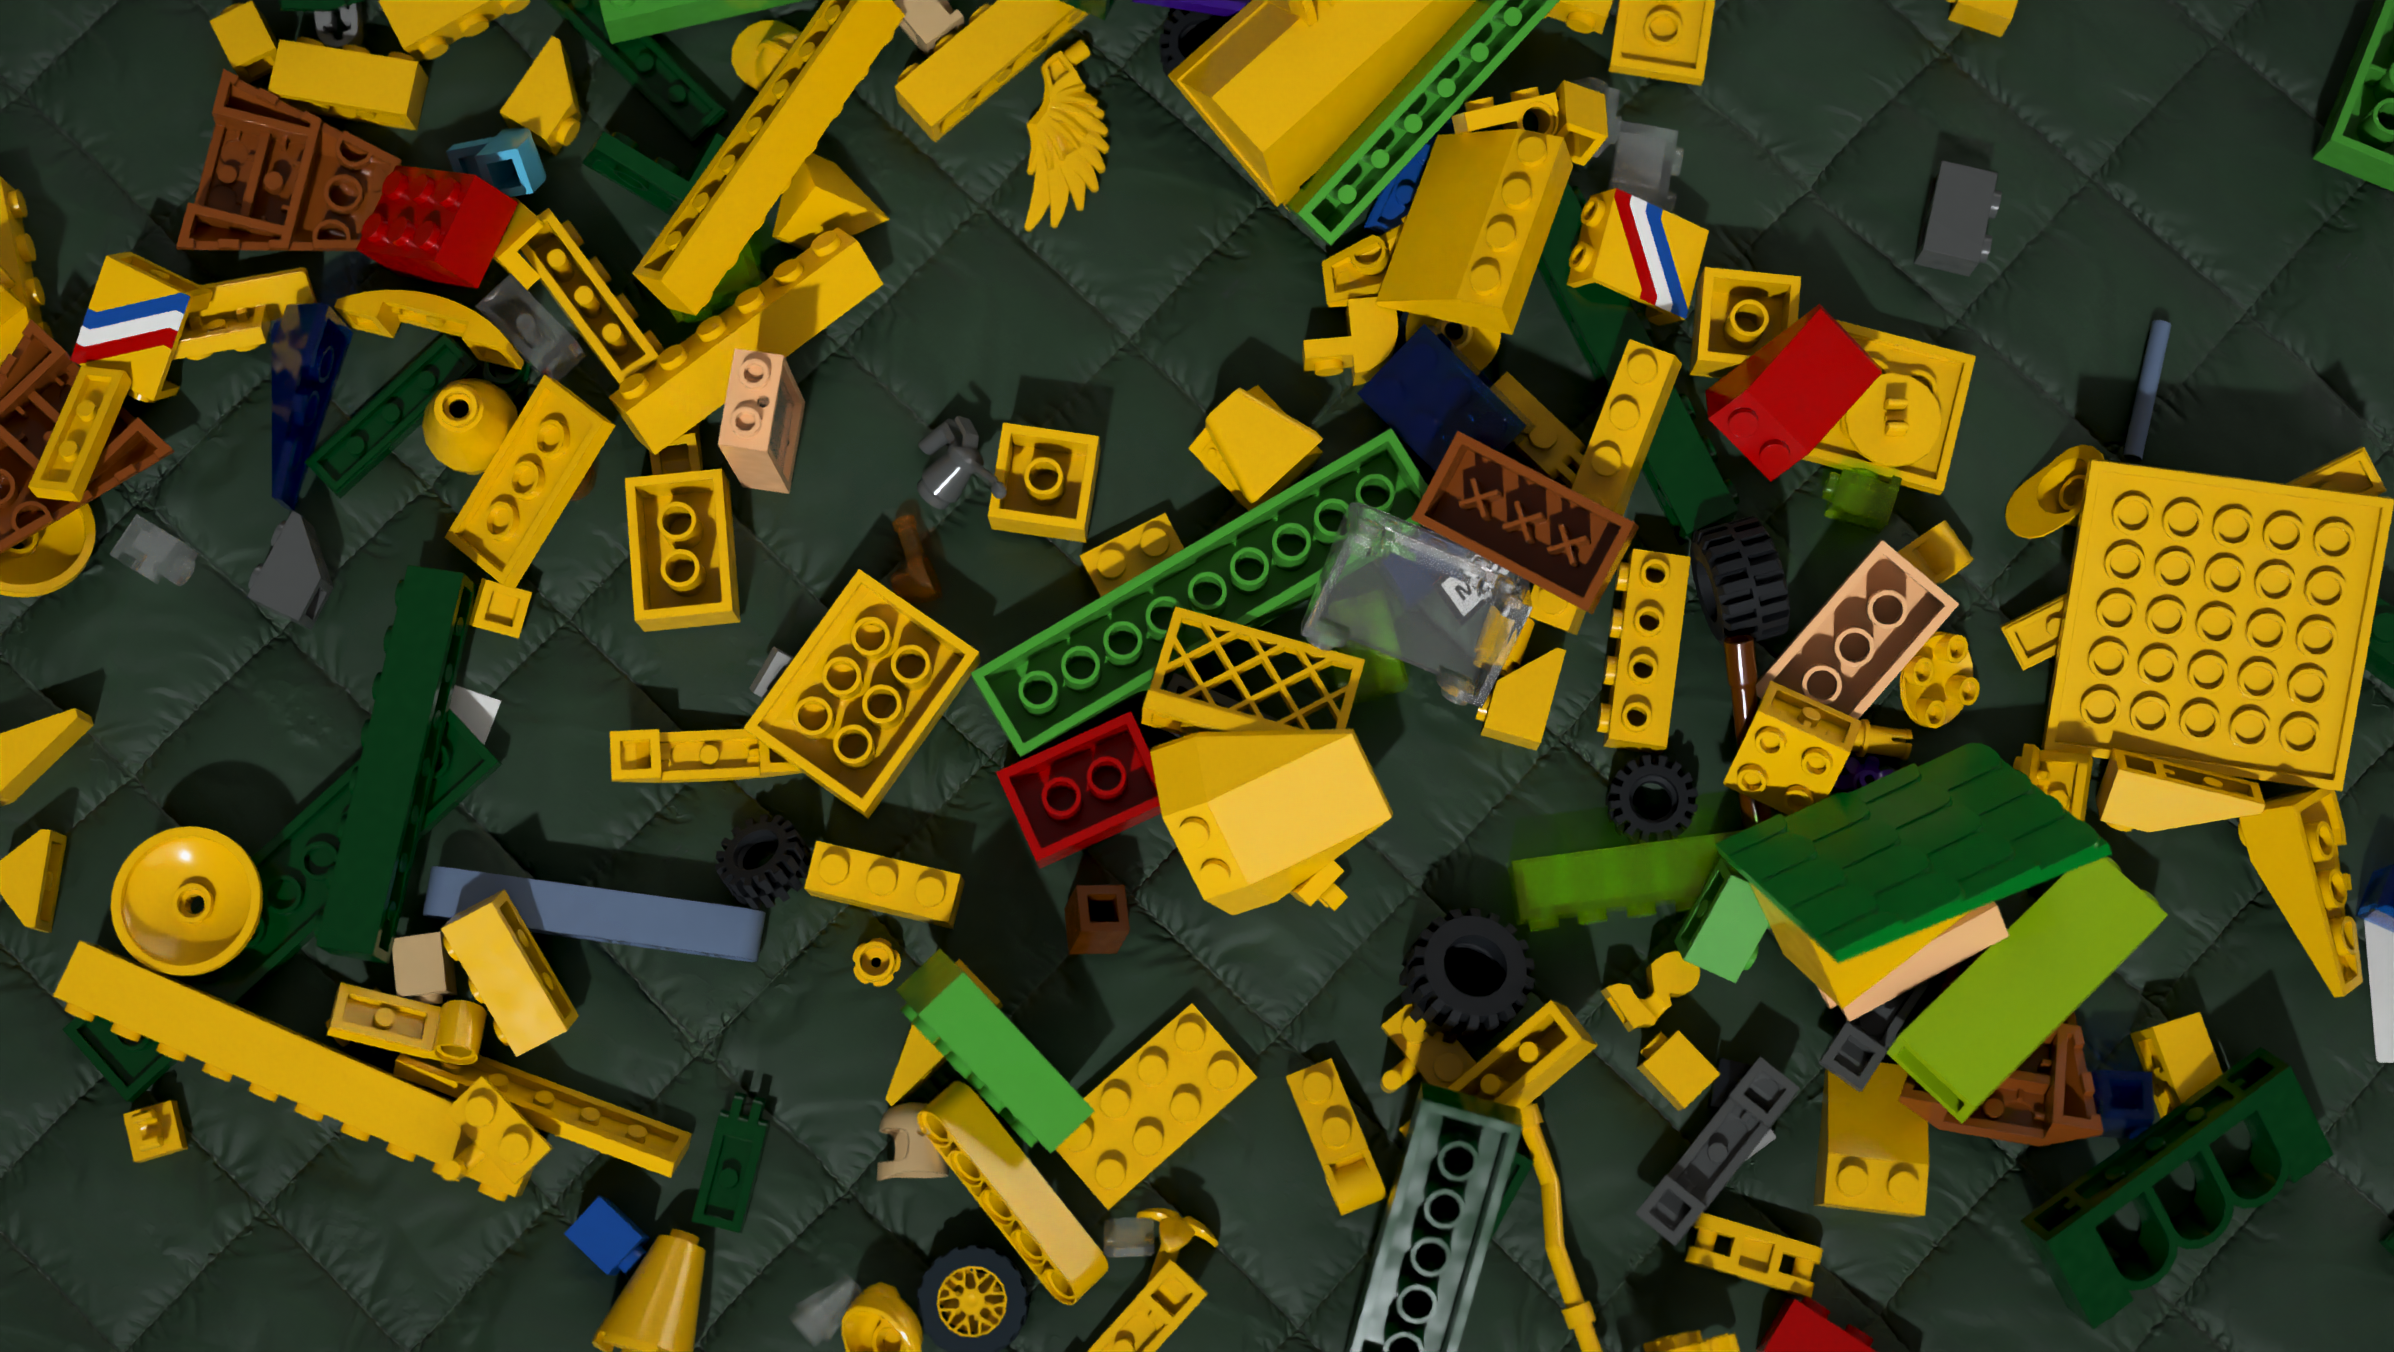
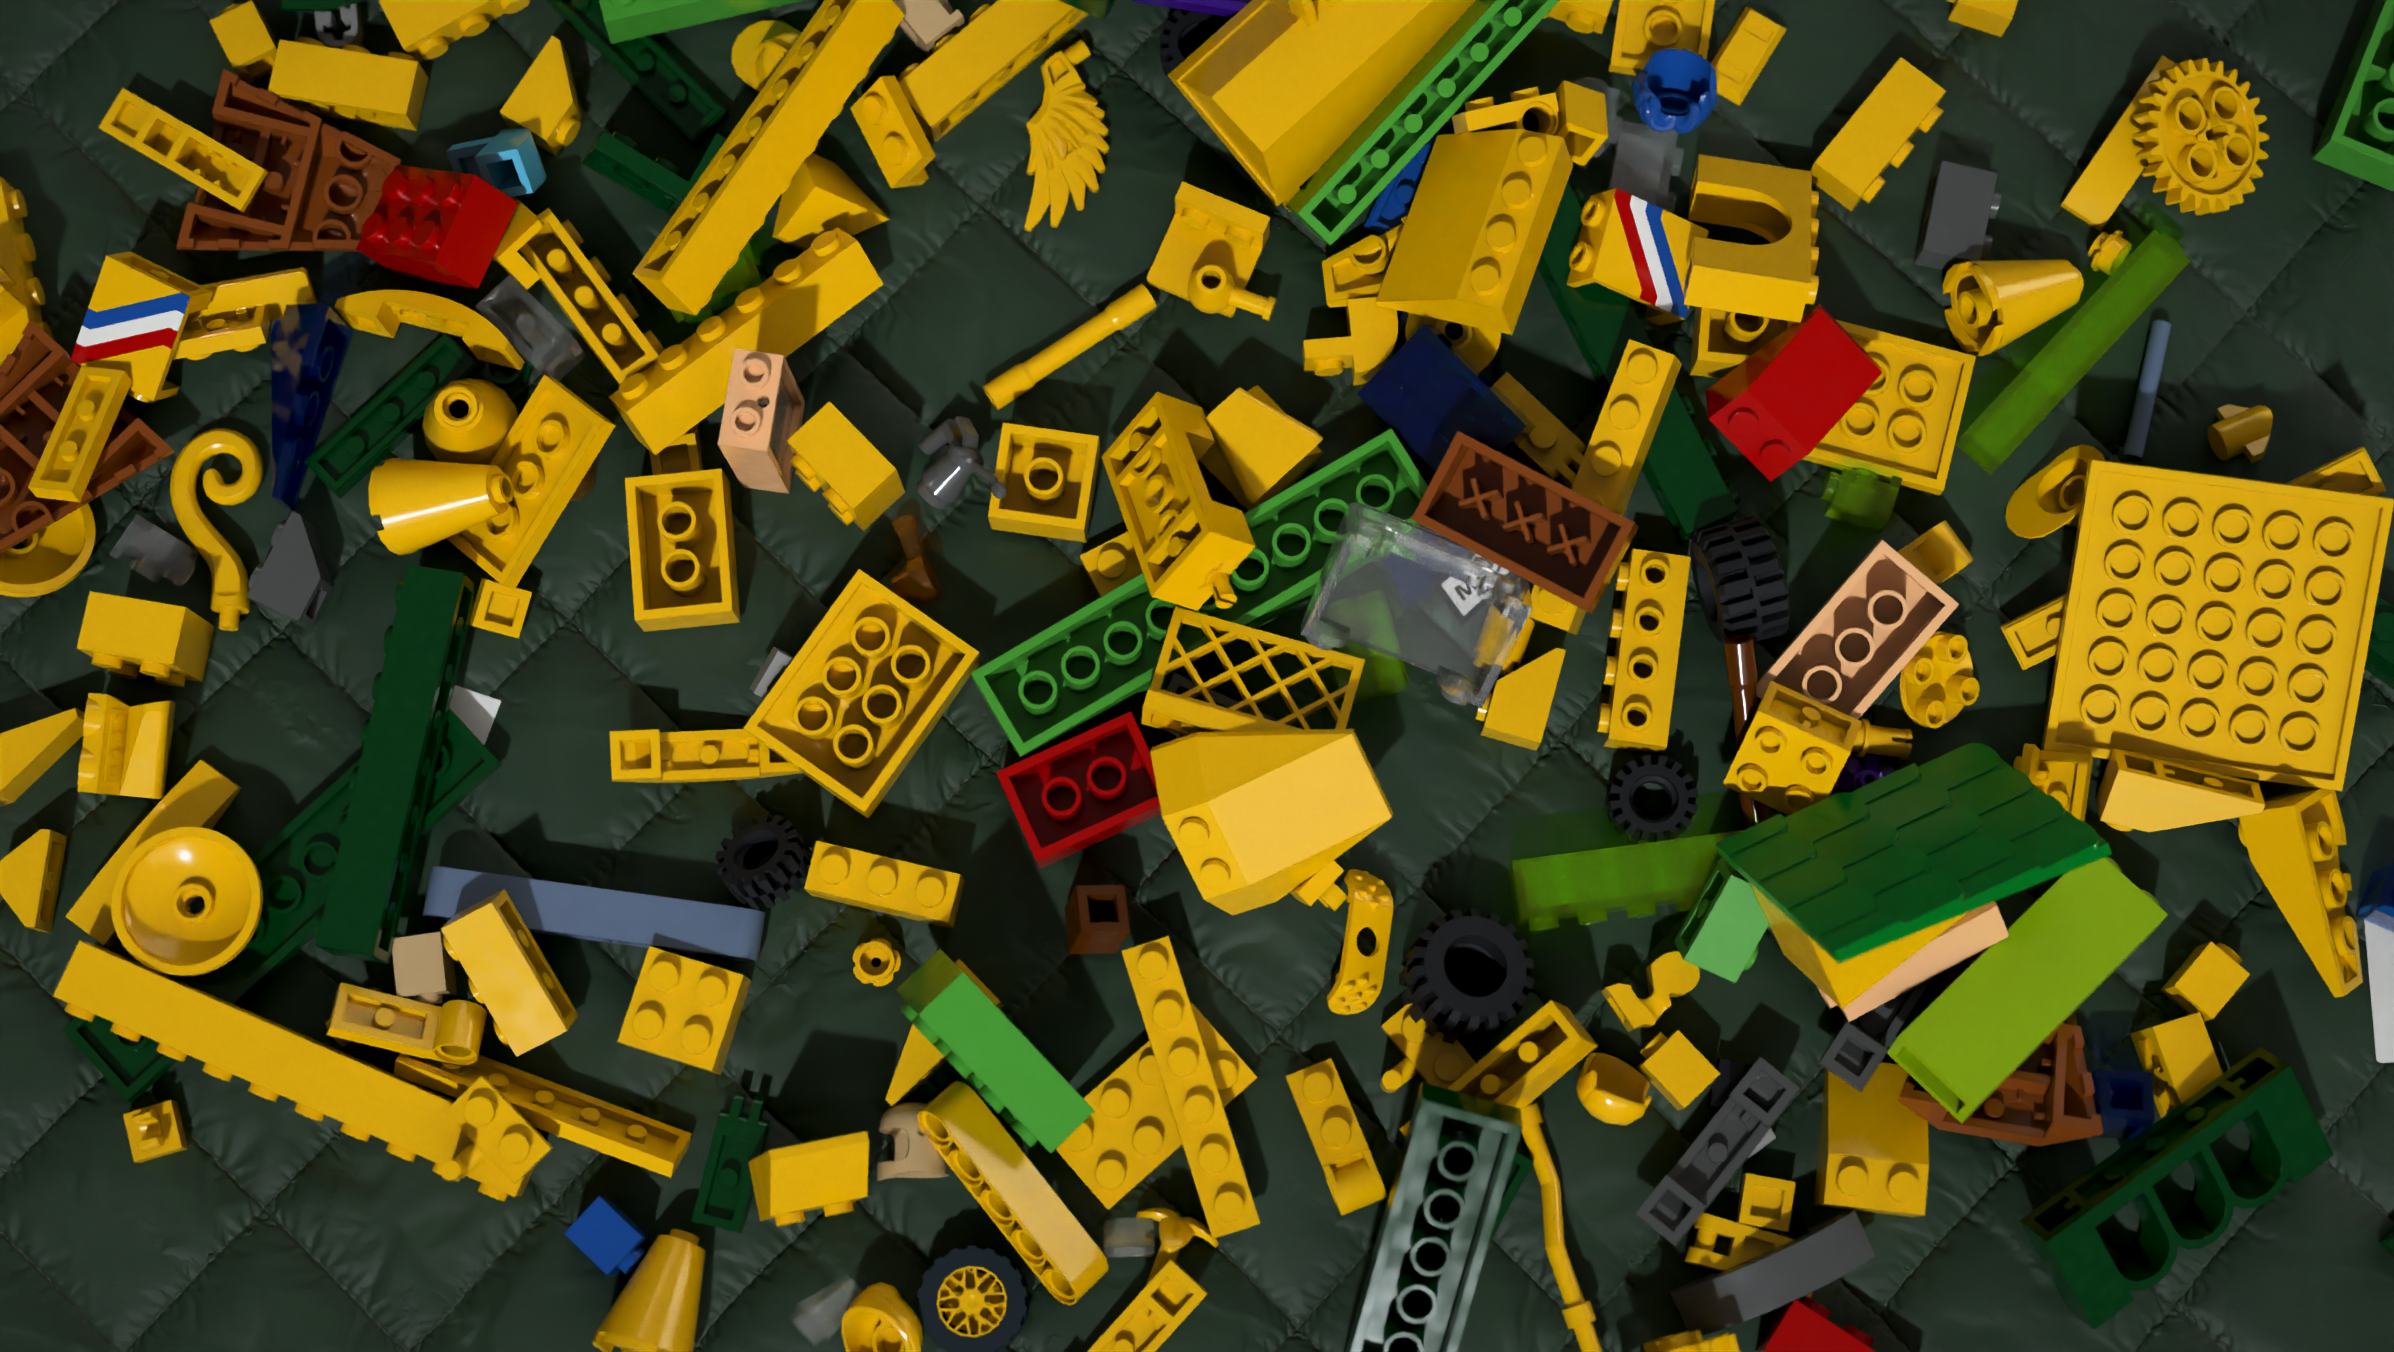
(125, 747): none -> yellow piece
(145, 638): none -> yellow brick
(183, 150): none -> yellow slope
(194, 801): none -> yellow slope
(226, 567): none -> yellow plant
(434, 500): none -> yellow cone
(684, 1010): none -> yellow brick
(810, 1178): none -> yellow slope
(846, 466): none -> yellow brick
(893, 133): none -> yellow bracket
(1113, 318): none -> yellow piece
(1176, 529): none -> yellow brick
(1190, 1087): none -> yellow plate
(1208, 232): none -> yellow bracket
(1225, 294): none -> yellow bar
(1360, 975): none -> yellow piece
(1612, 1089): none -> yellow hair
(1675, 90): none -> blue hair
(1745, 54): none -> yellow tile
(1745, 278): none -> yellow arch
(1765, 1202): none -> yellow plate
(1775, 1276): none -> dark grey slope
(1878, 135): none -> yellow brick
(1894, 421): yellow piece -> none
(2006, 299): none -> yellow cone
(2073, 351): none -> clear neon green brick
(2109, 252): none -> yellow plate
(2114, 164): none -> yellow slope
(2201, 136): none -> yellow gear
(2206, 980): none -> yellow brick
(2241, 432): none -> yellow piece

